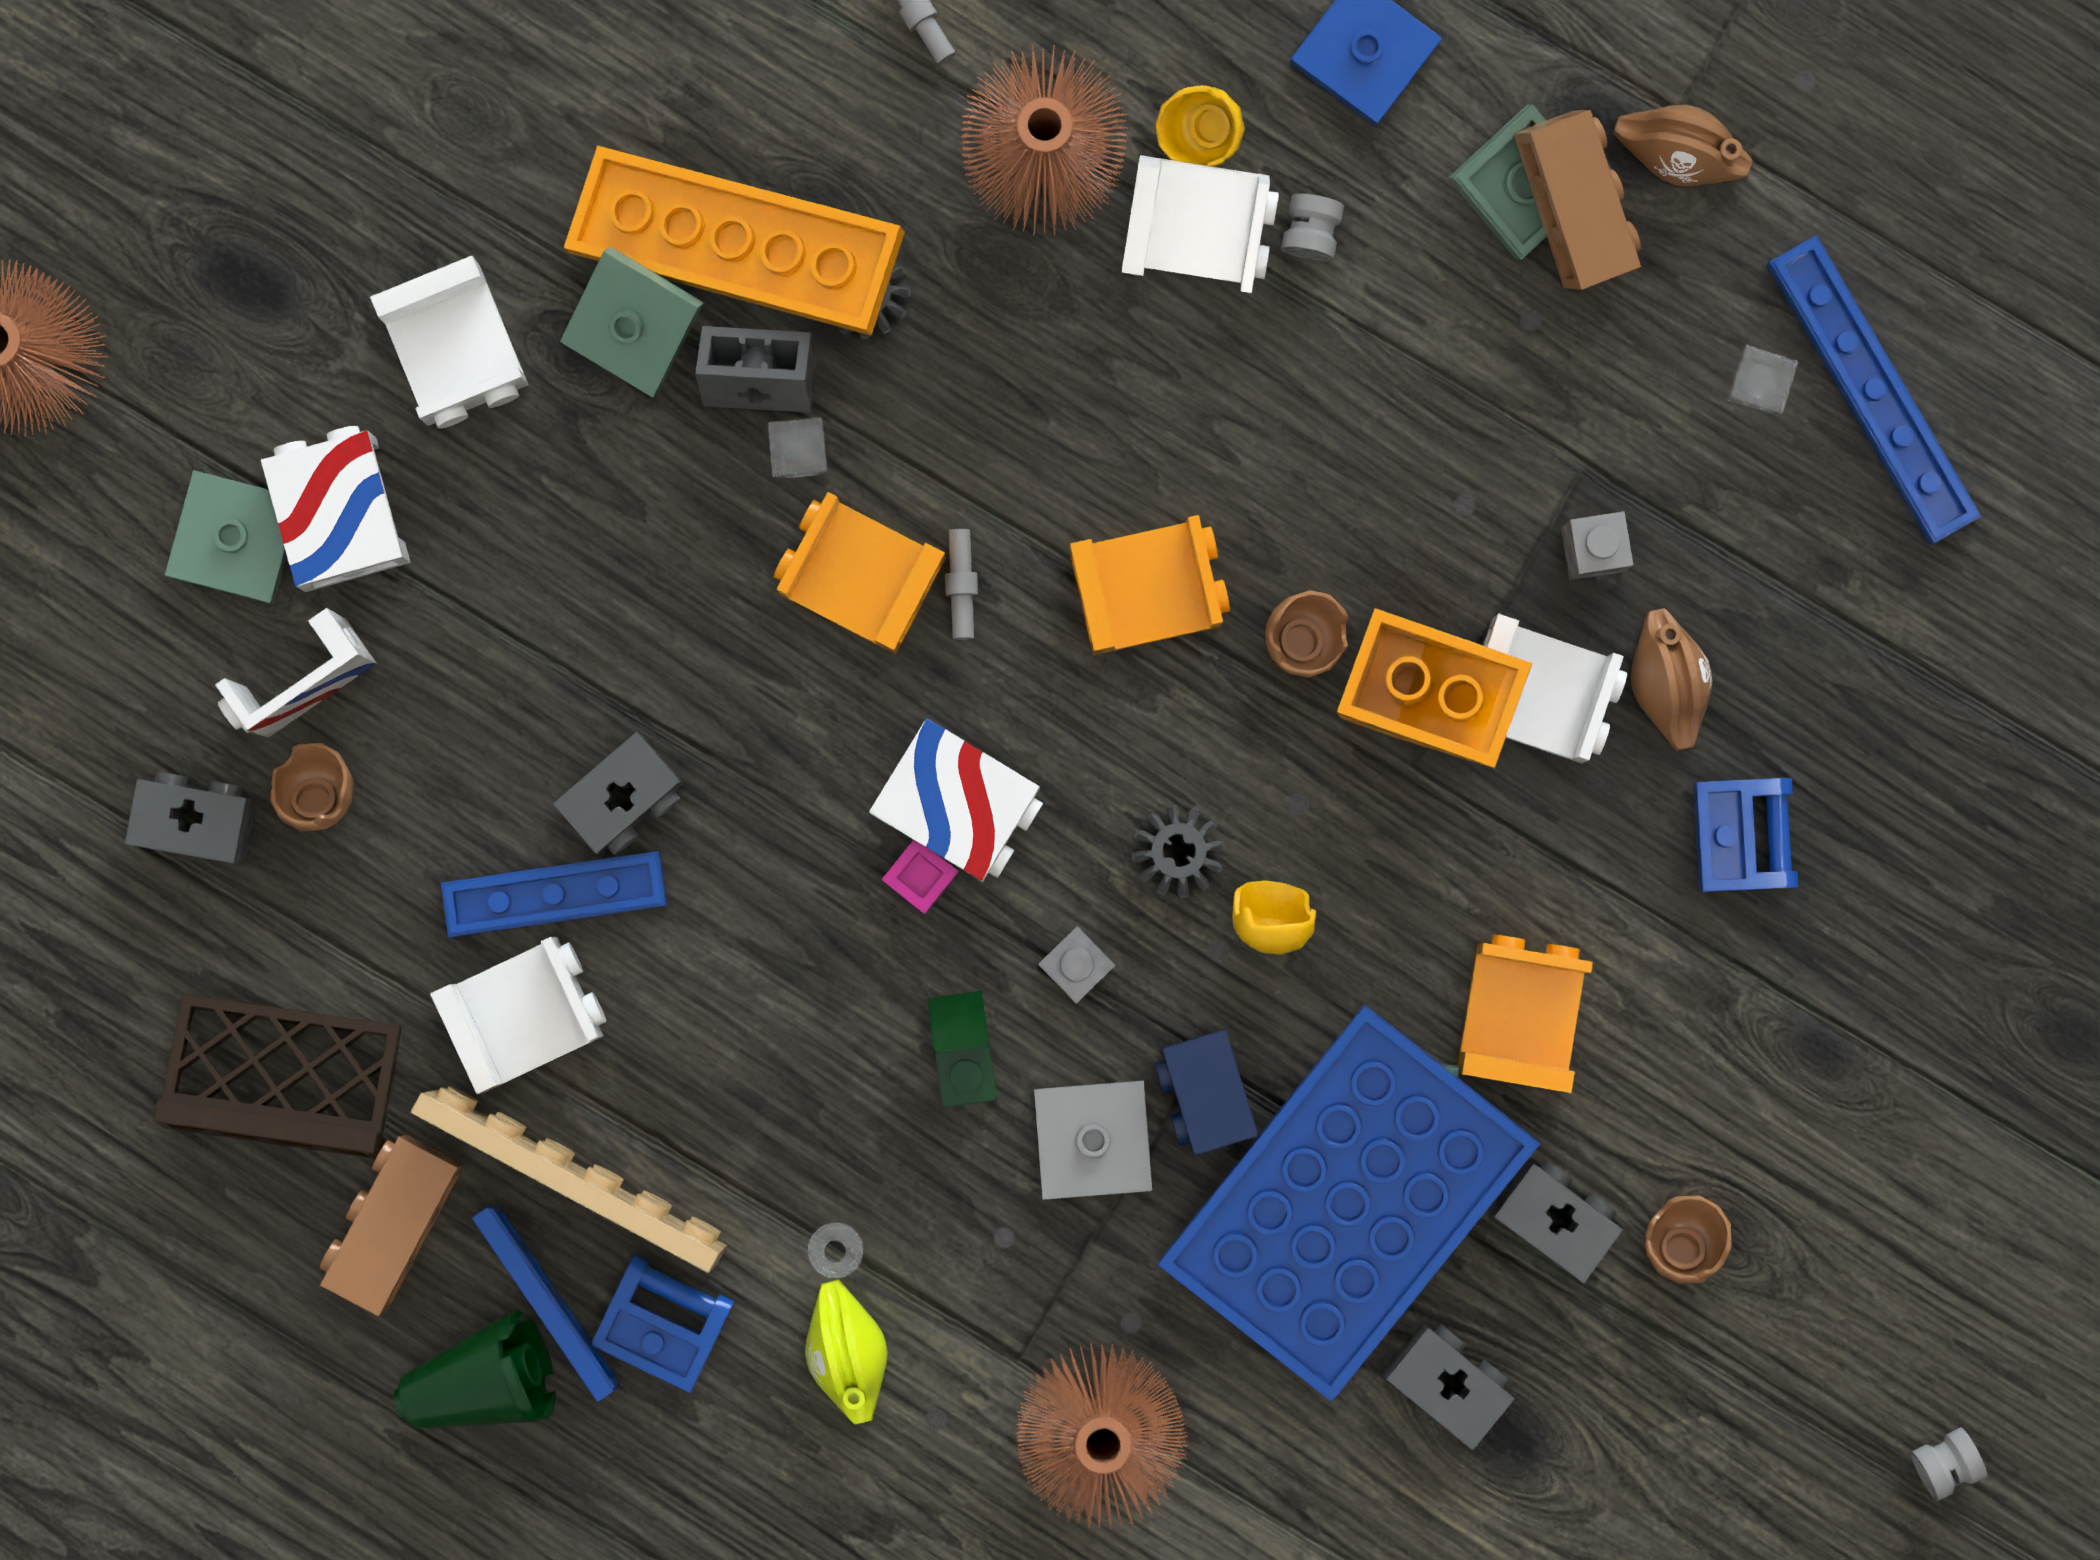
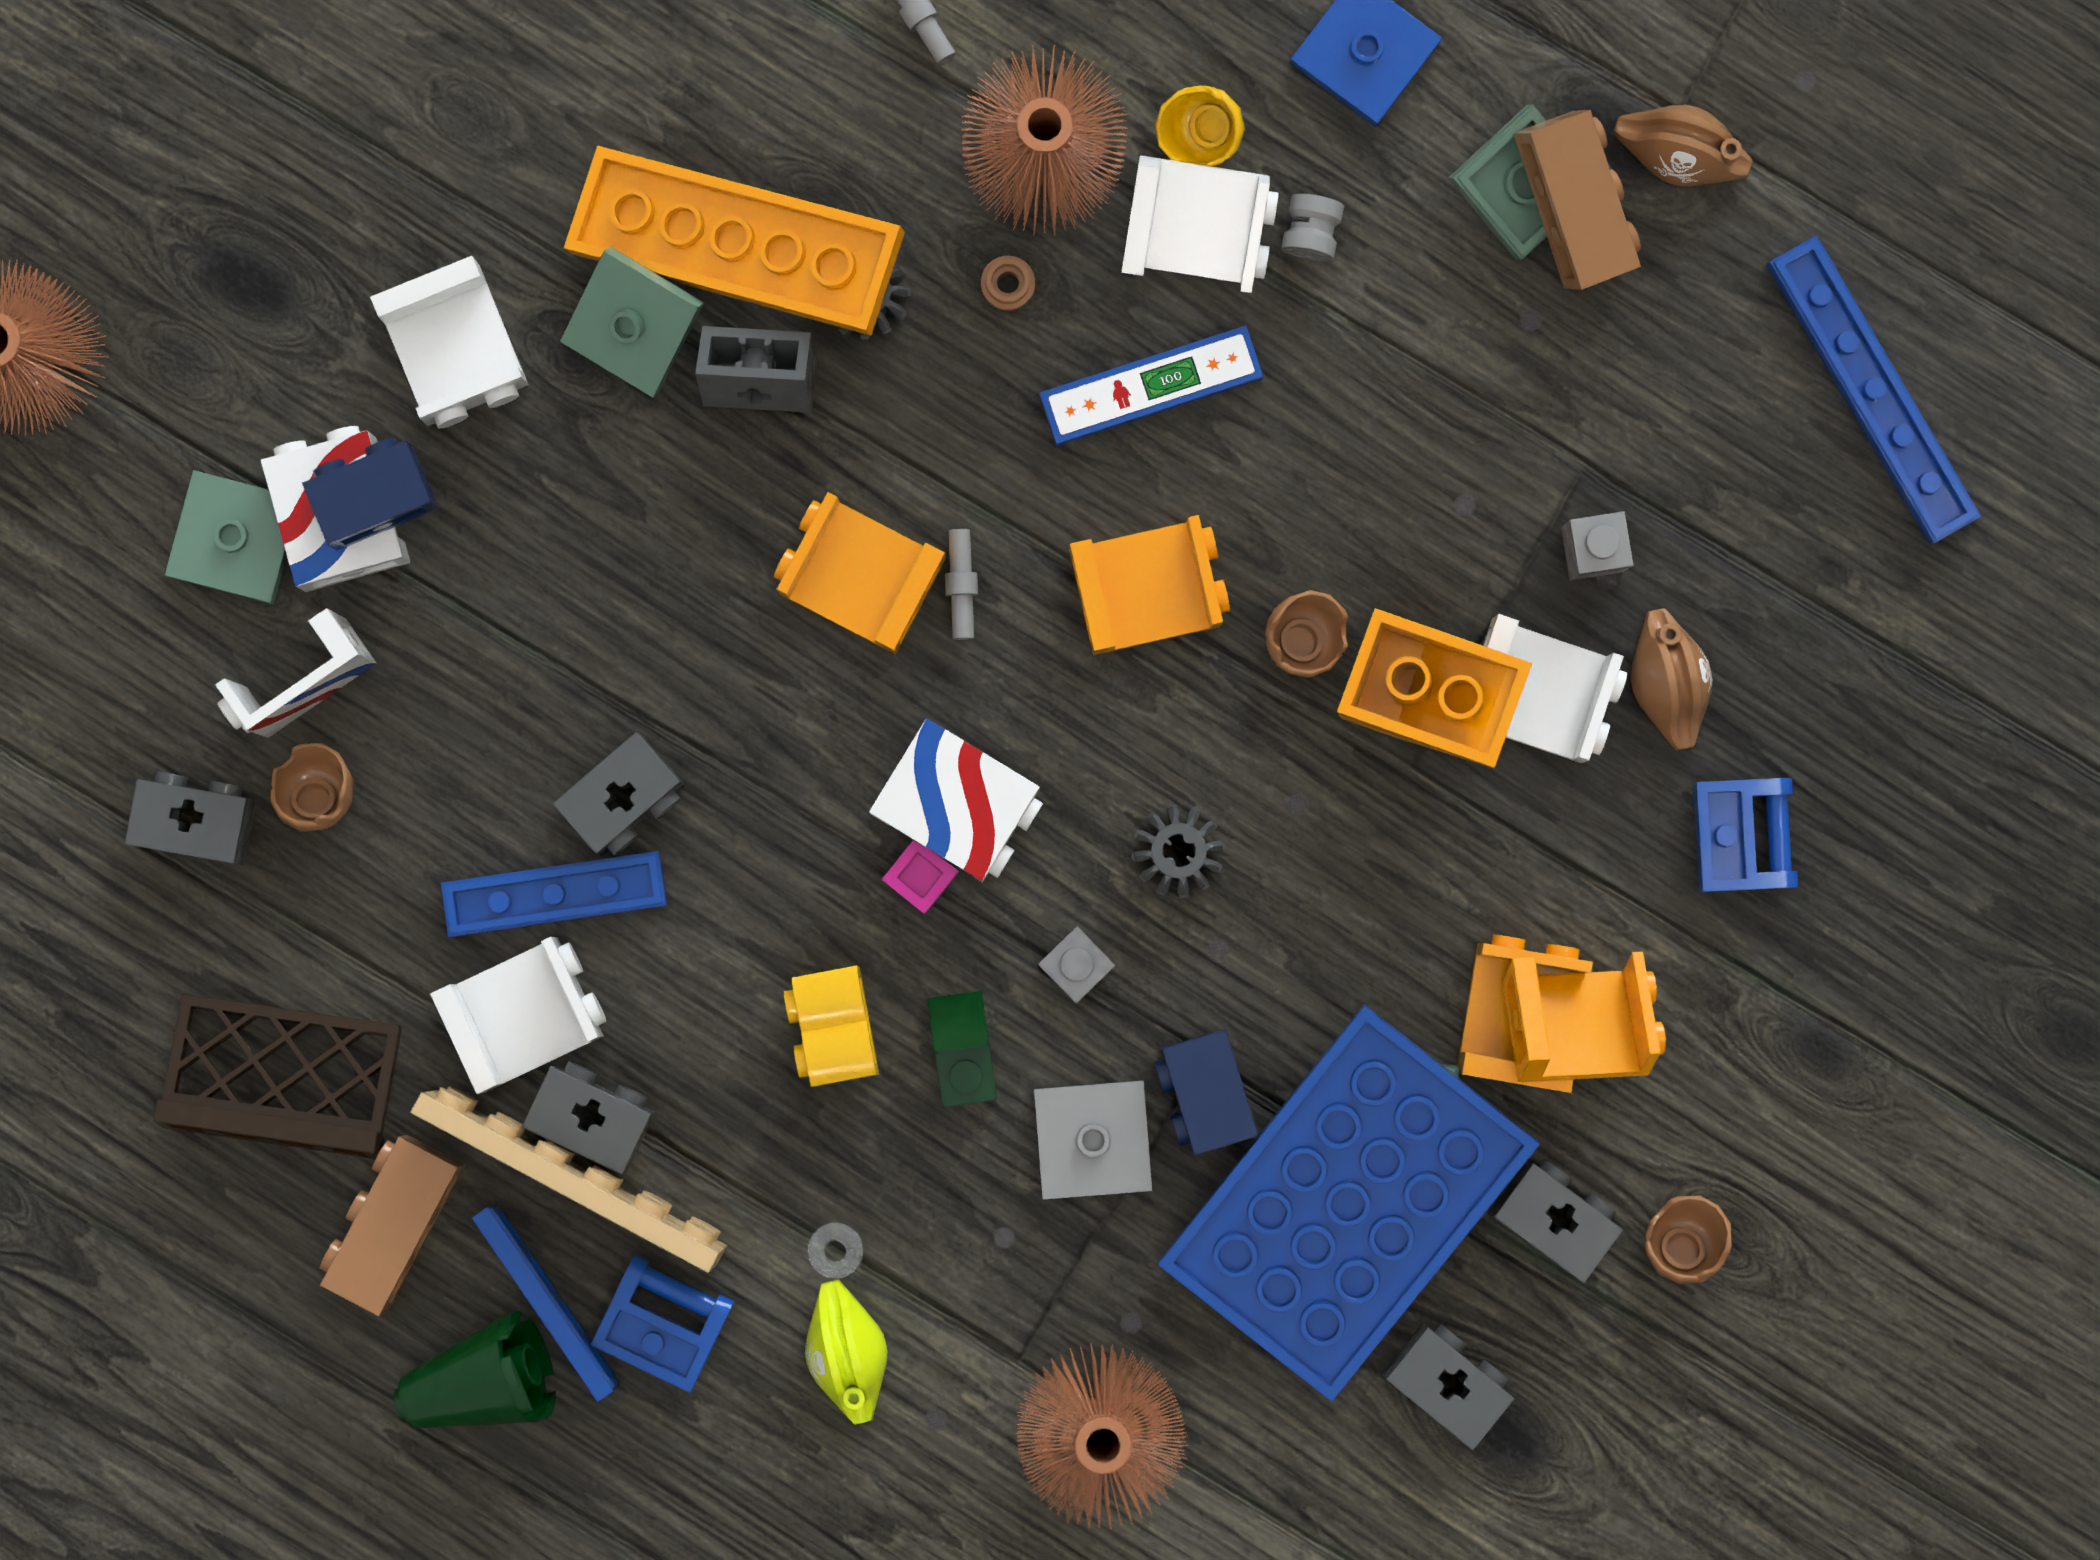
(369, 493): none -> dark blue brick
(558, 1120): none -> dark grey brick
(797, 448): clear plate -> none
(832, 1026): none -> yellow brick
(1008, 266): none -> medium nougat plate
(1151, 385): none -> tile
(1272, 916): yellow hair -> none
(1583, 1022): none -> light orange panel
(1762, 380): clear plate -> none
(1949, 1464): light grey wheel -> none

